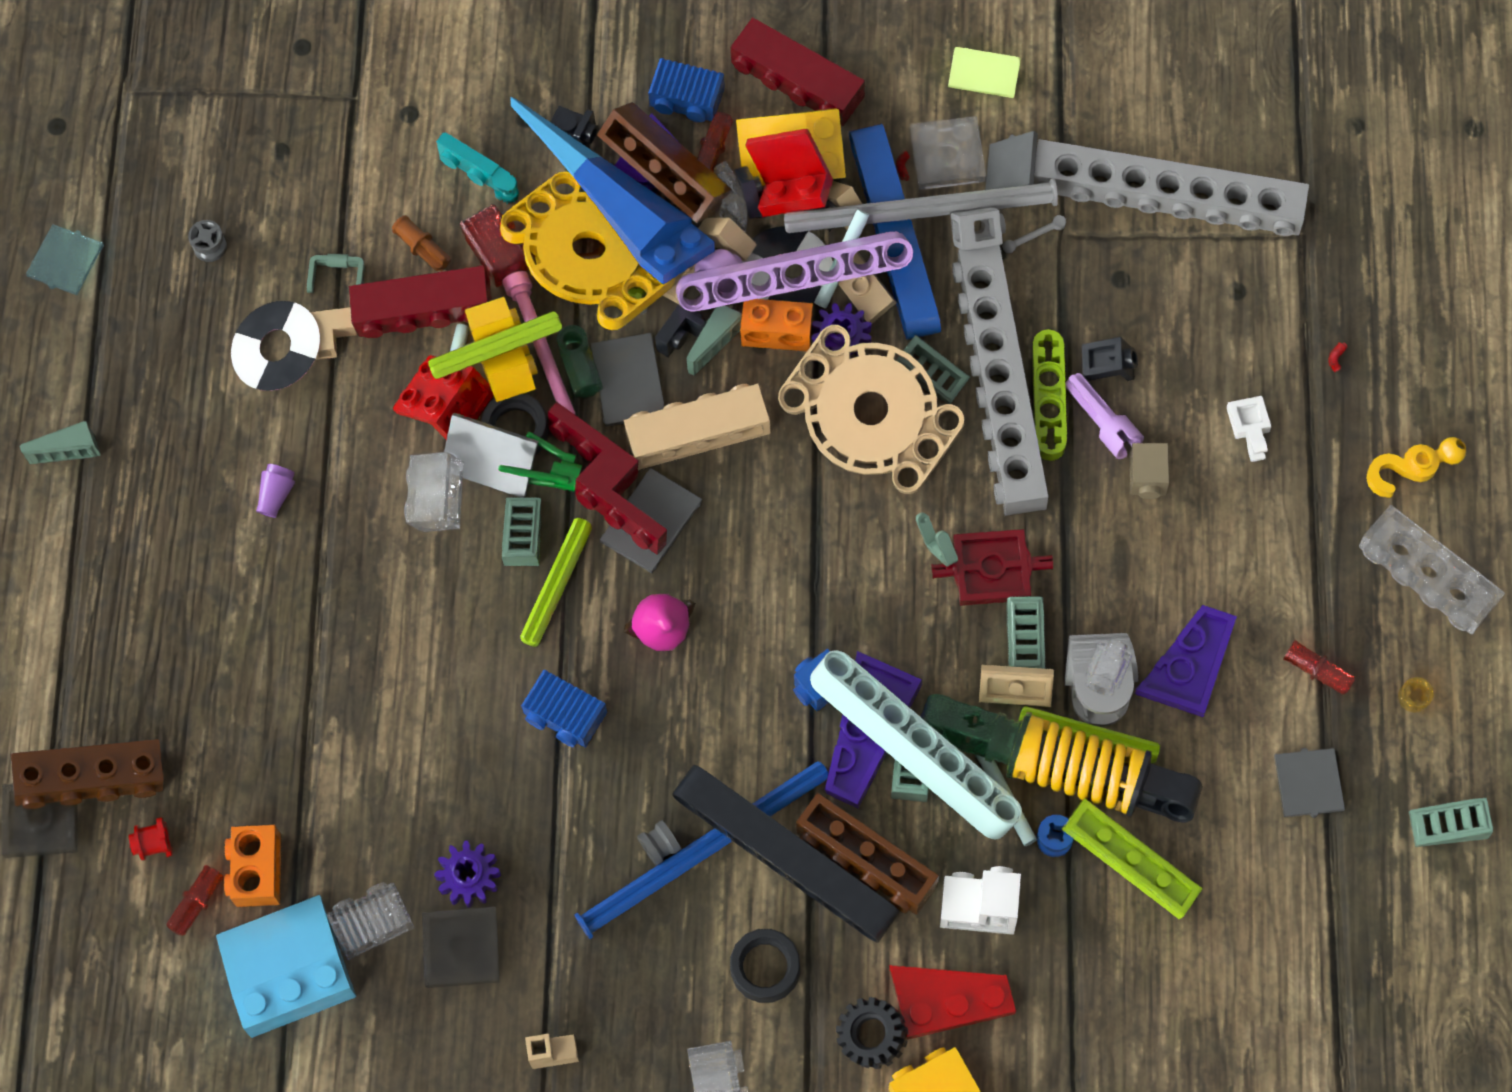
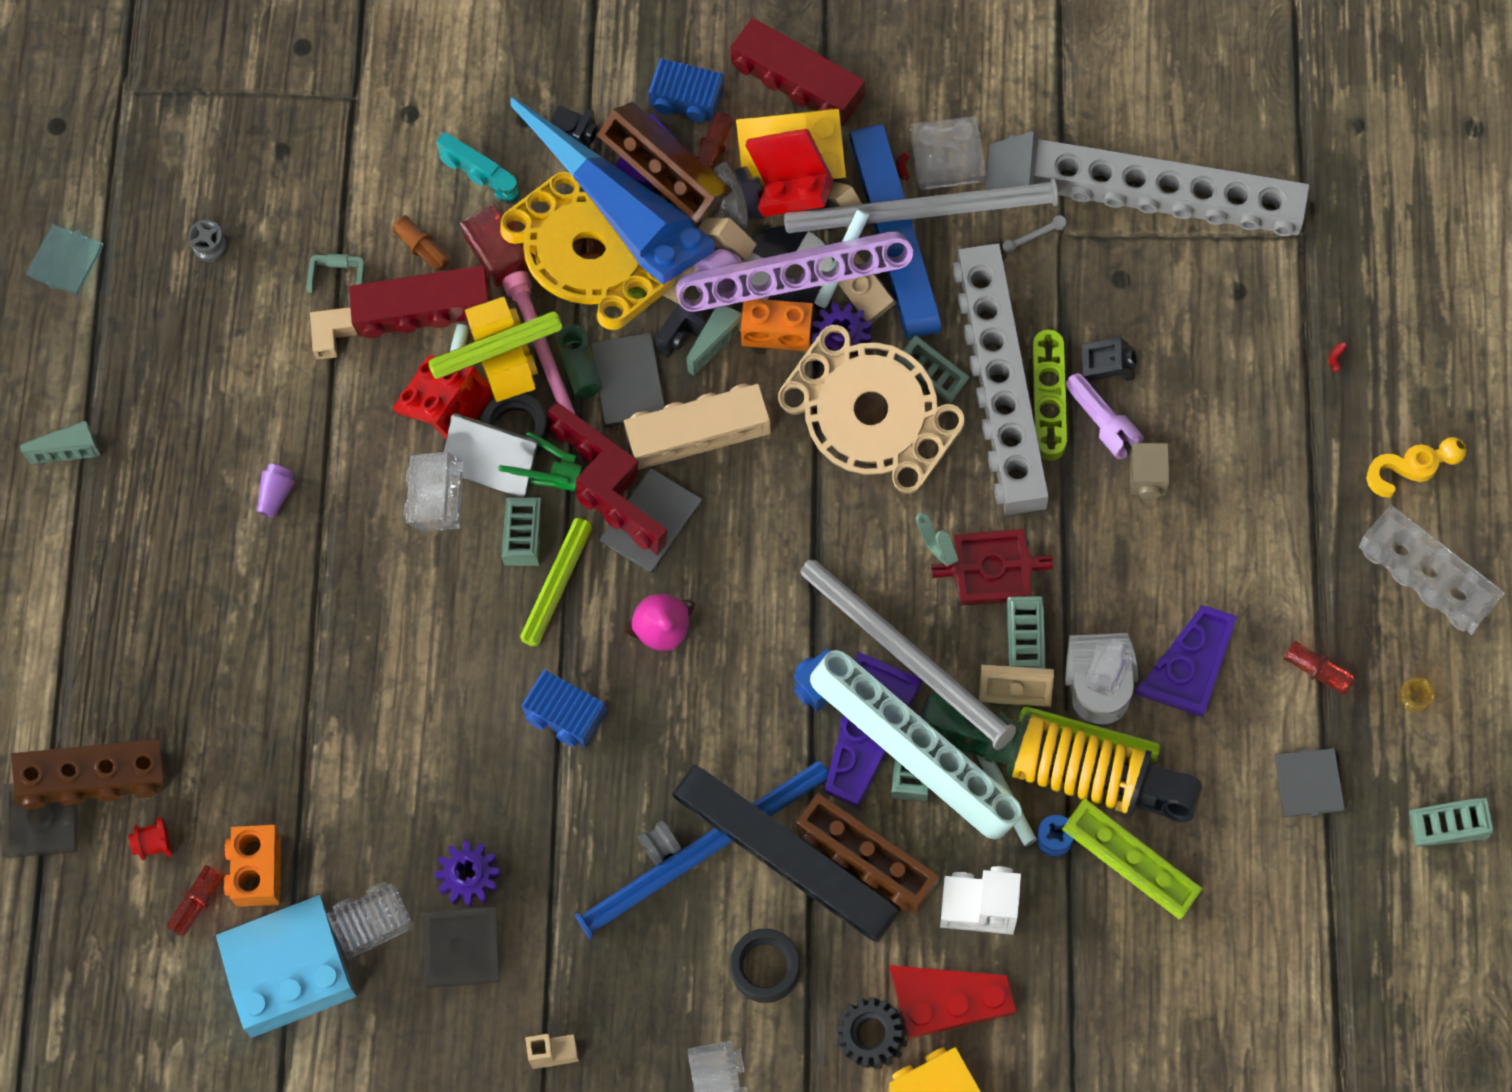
(303, 351): sticker -> none
(909, 654): none -> light grey axle
(984, 72): yellowish green slope -> none
(990, 233): light grey brick -> none
(1250, 421): white plate -> none

